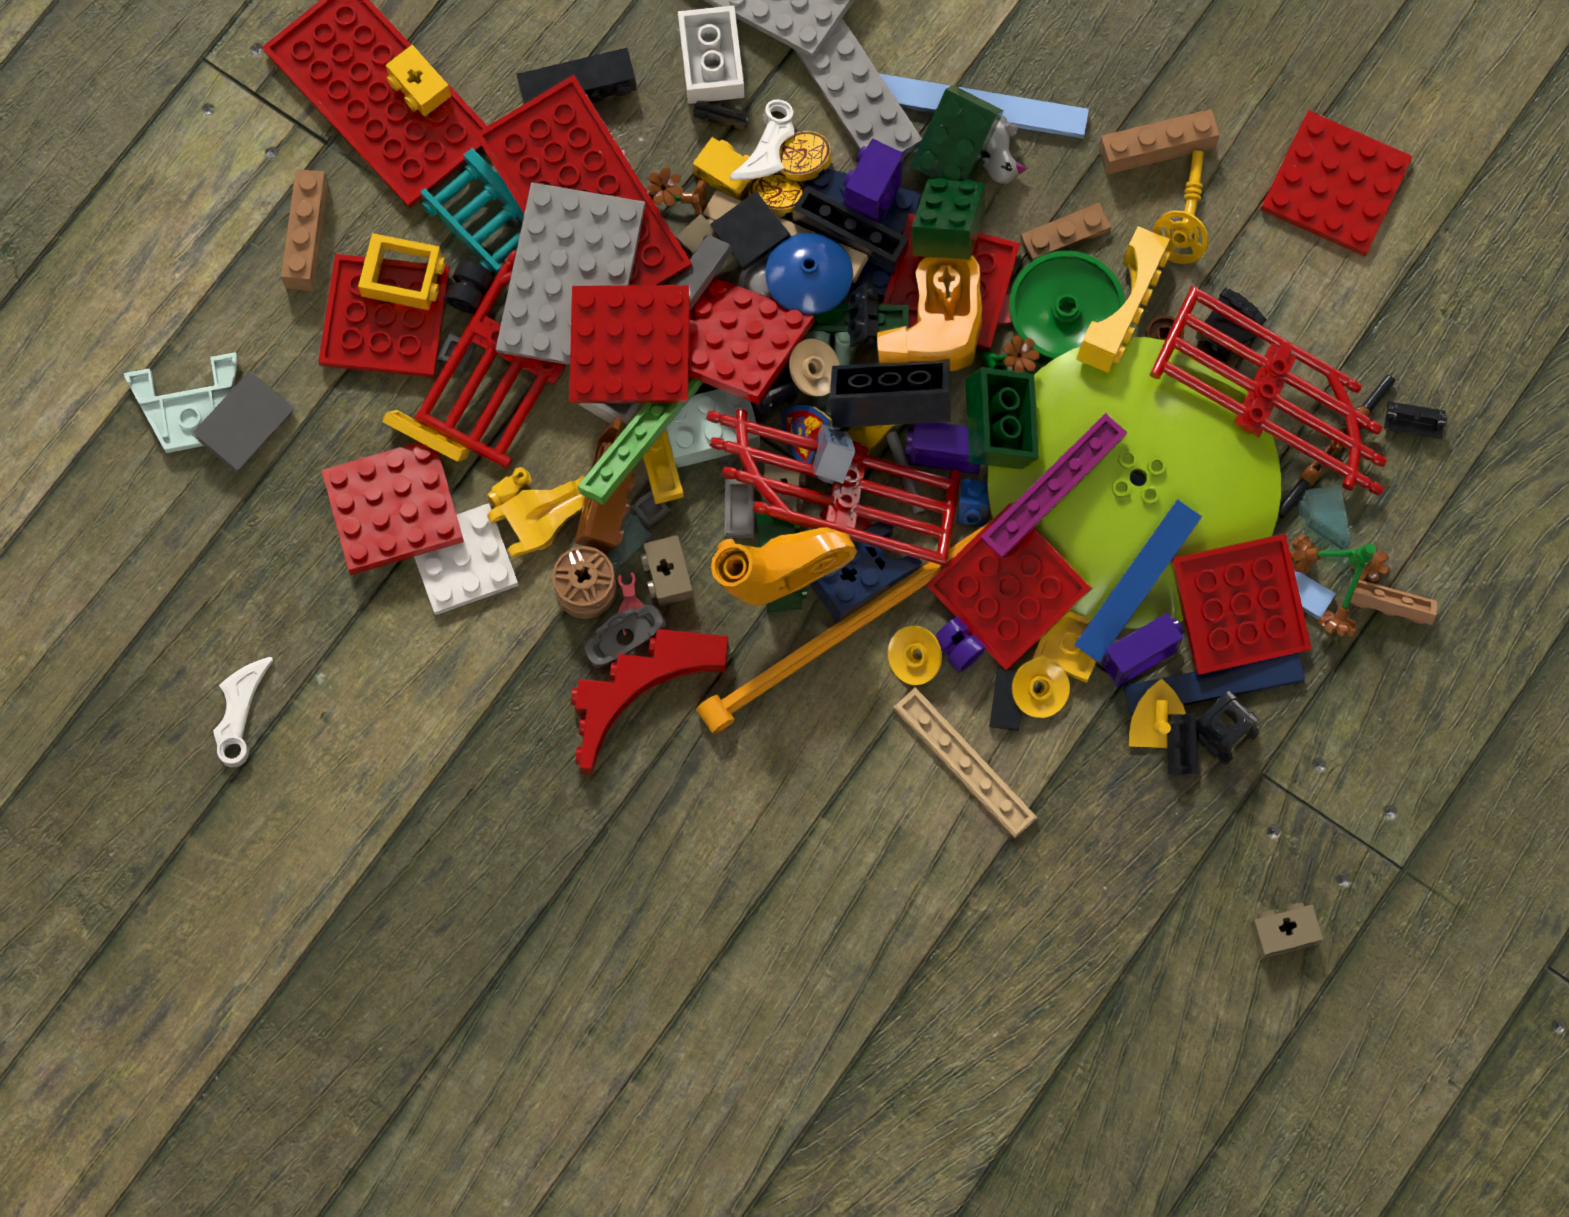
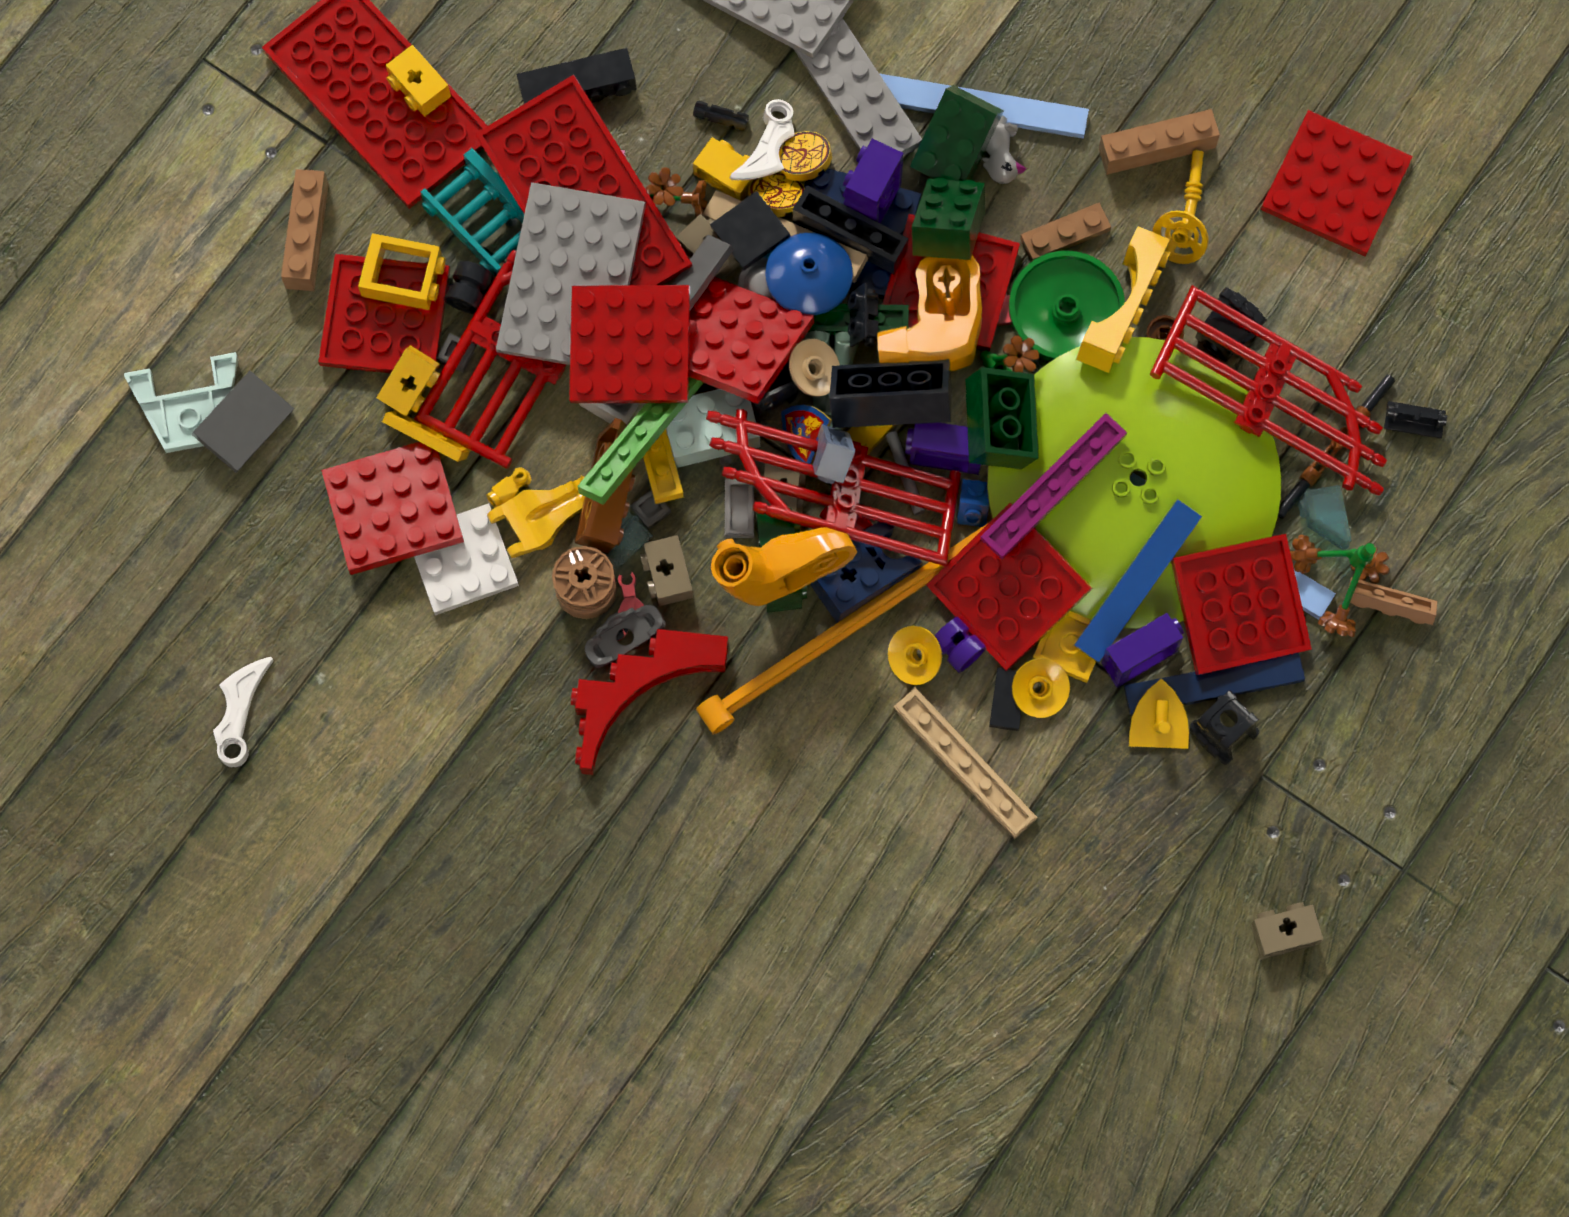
(395, 392): none -> yellow brick
(711, 54): white brick -> none
(1182, 744): black hinge -> none

